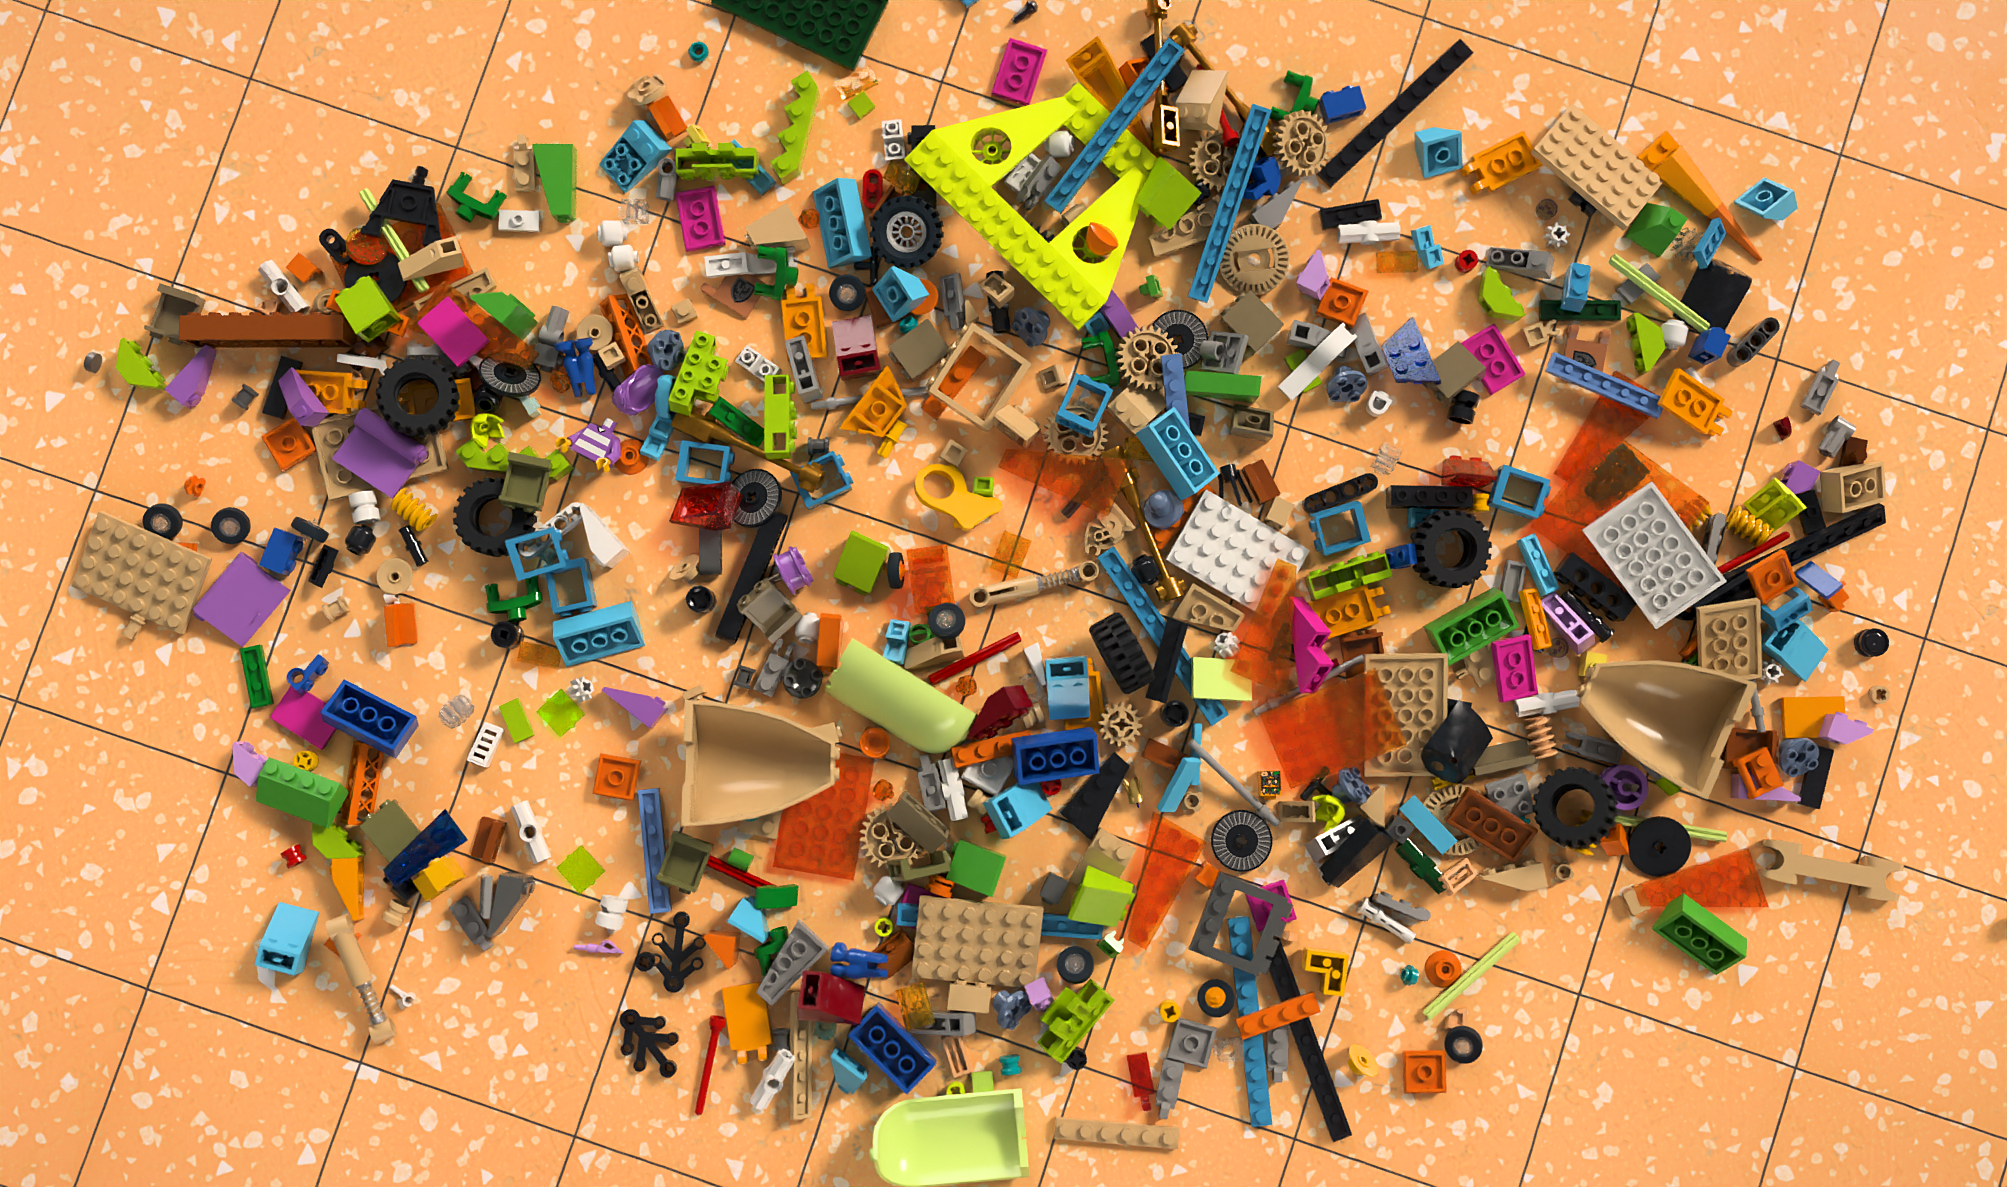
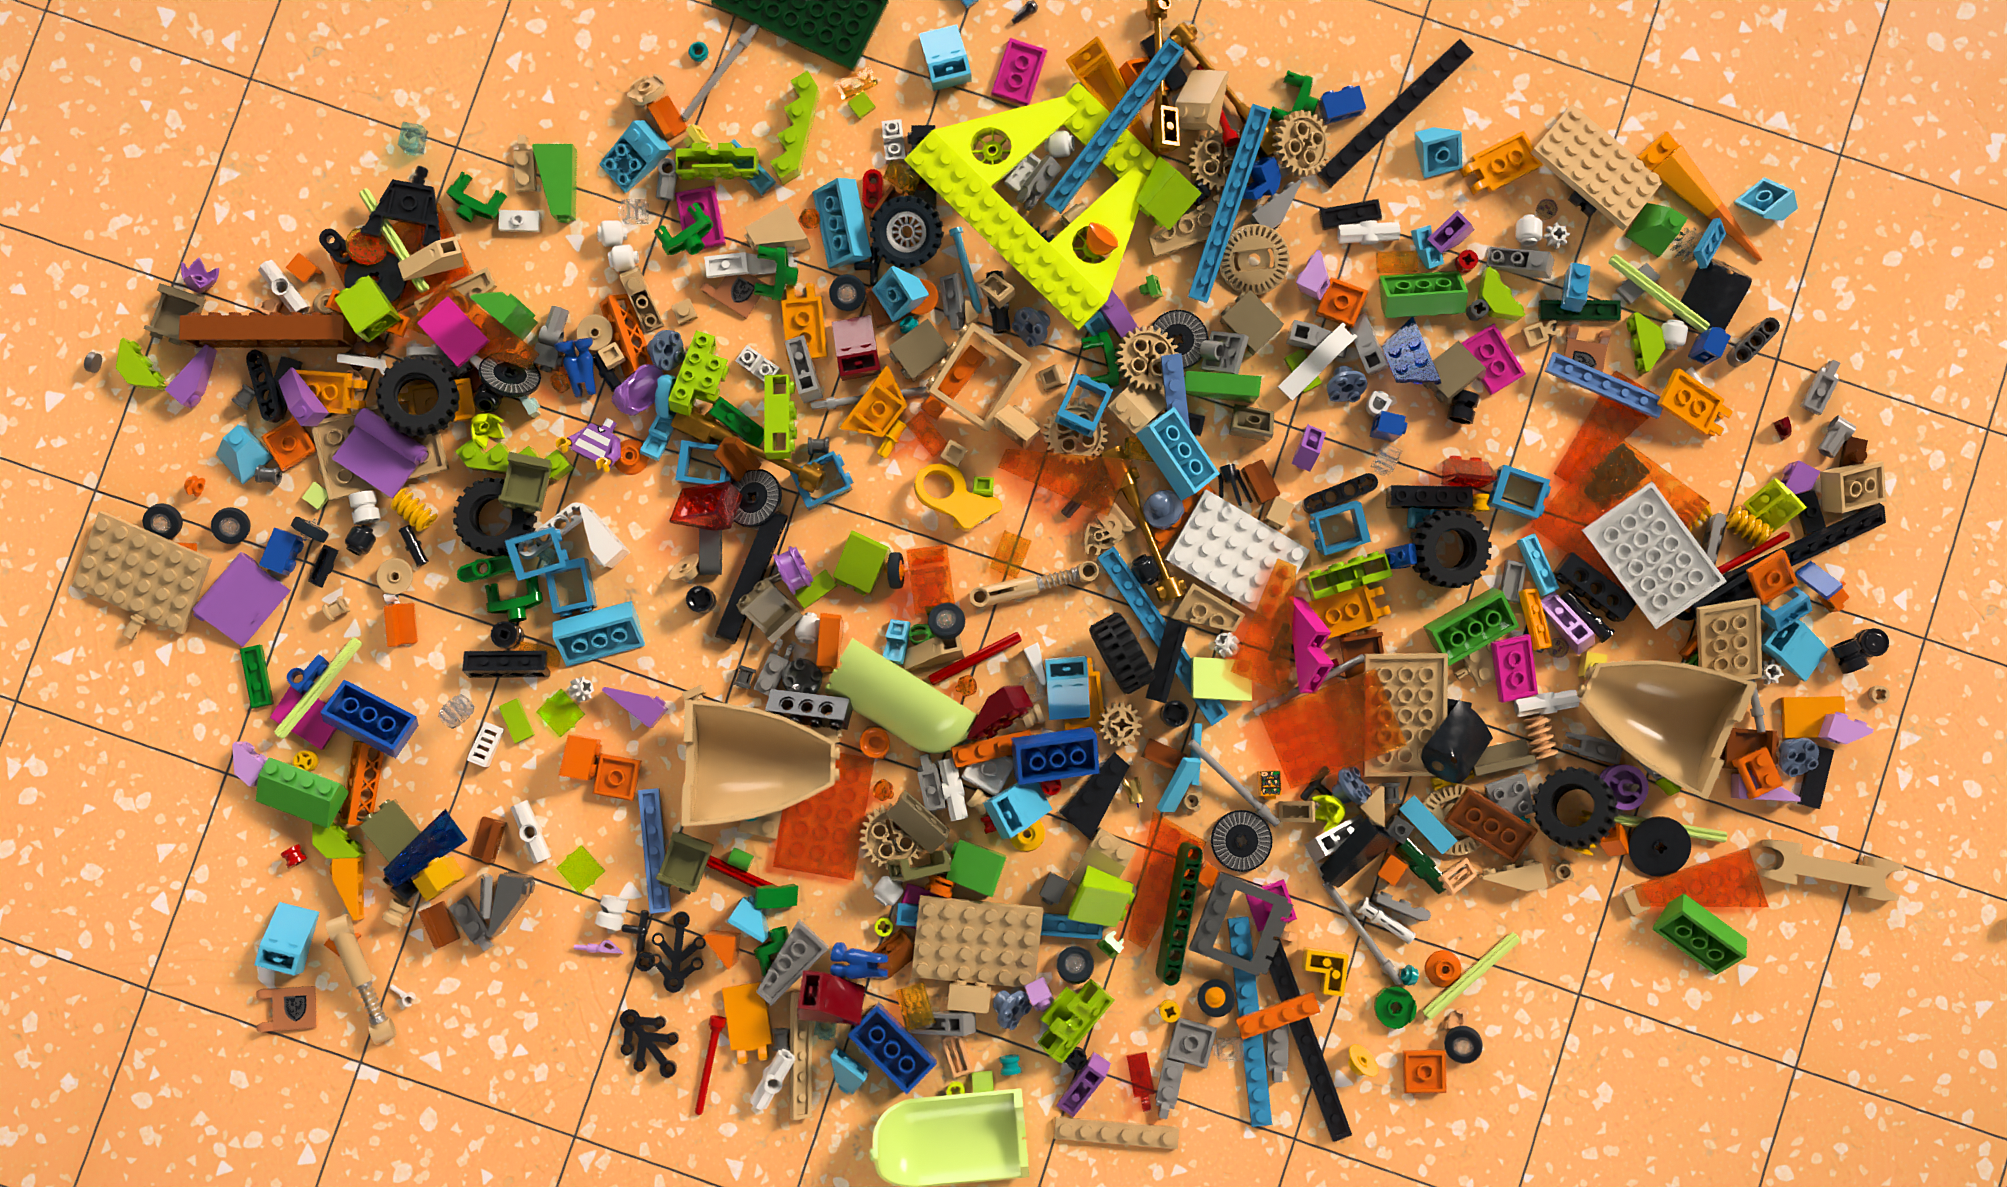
(197, 277): none -> medium lavender piece
(242, 453): none -> medium azure slope
(261, 387): none -> black beam
(268, 475): none -> dark grey bush
(291, 1008): none -> nougat flag
(316, 496): none -> yellowish green tile
(318, 688): none -> yellowish green axle
(411, 130): none -> clear light blue brick
(439, 925): none -> dark orange panel
(496, 566): none -> green connector
(505, 664): none -> black fence
(580, 757): none -> orange slope
(640, 930): none -> black piece
(690, 237): none -> green connector
(736, 457): none -> dark orange panel
(743, 41): none -> light grey bar
(818, 704): none -> brick
(822, 584): none -> lime tile
(926, 434): none -> clear orange arch
(945, 57): none -> medium azure slope
(956, 233): none -> medium azure bar
(1030, 843): none -> yellow piece
(1084, 1084): none -> medium lavender slope
(1182, 922): none -> dark green beam
(1309, 448): none -> medium lavender slope
(1386, 965): none -> light grey bar
(1388, 426): none -> blue brick
(1391, 792): none -> dark grey bush
(1391, 869): none -> orange panel
(1401, 1017): none -> green plate
(1422, 294): none -> bright green slope
(1451, 232): none -> medium lavender slope
(1482, 306): none -> dark grey bush
(1529, 230): none -> white head
(1849, 655): none -> black wheel

